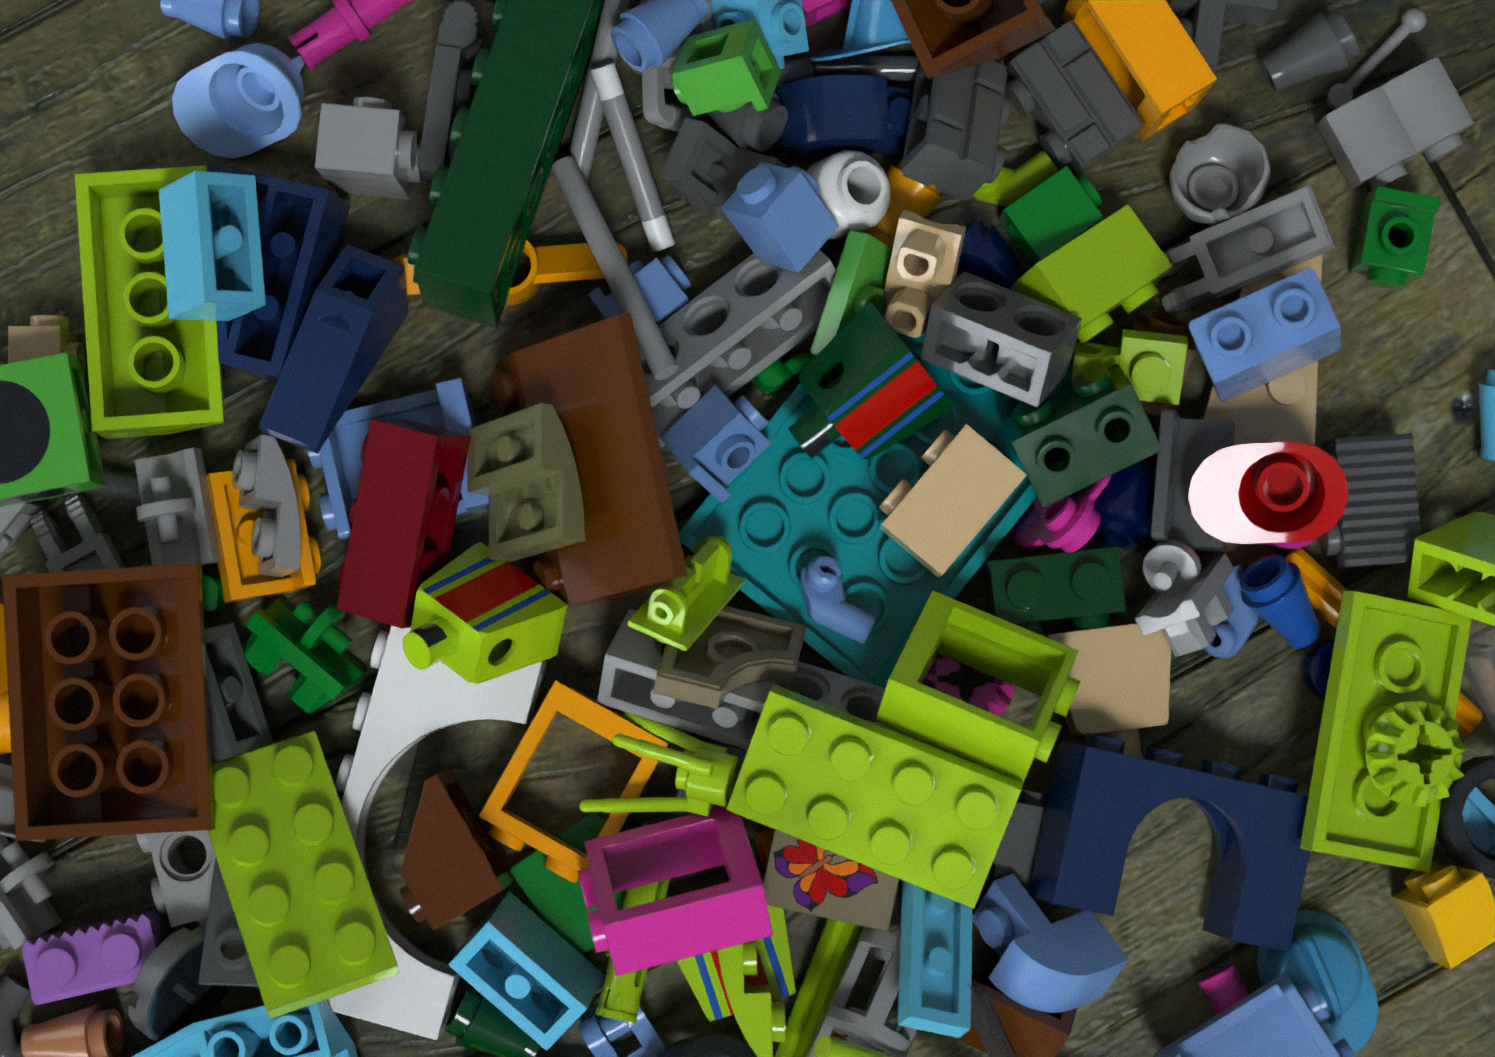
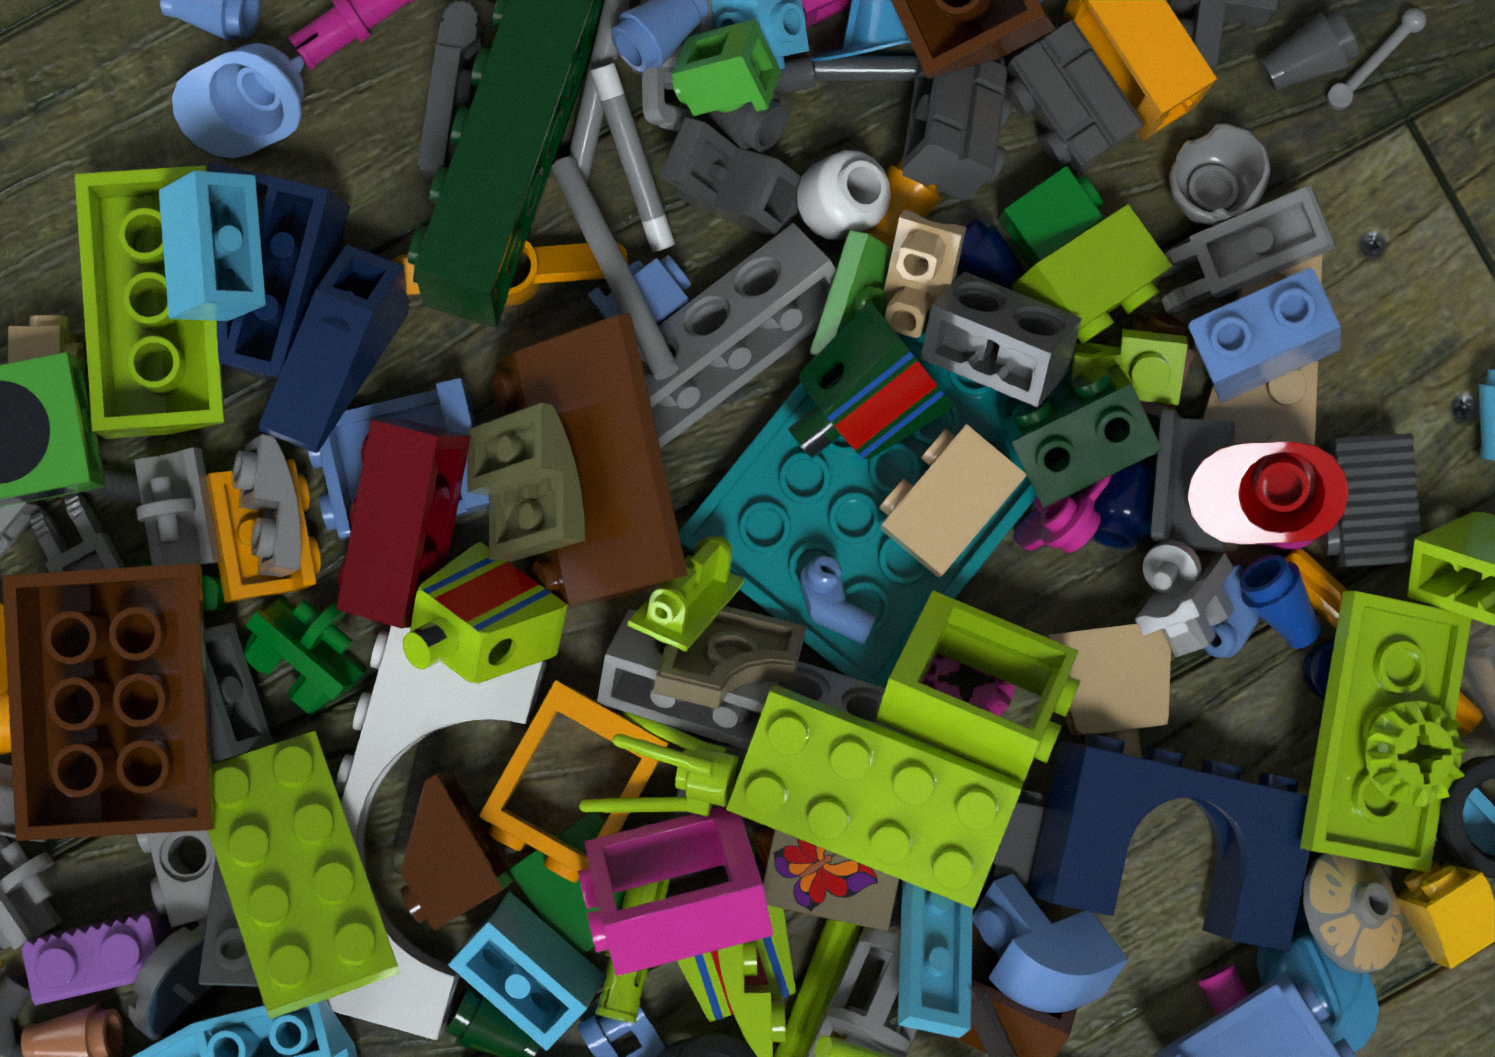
(367, 149): light grey brick -> none
(717, 440): medium blue brick -> none
(779, 374): green hand -> none
(780, 215): medium blue brick -> none
(844, 114): dark blue brick -> none
(1017, 182): lime arm -> none
(1056, 587): dark green brick -> none
(1353, 912): none -> dish
(1372, 250): green brick -> none
(1396, 124): light grey brick -> none

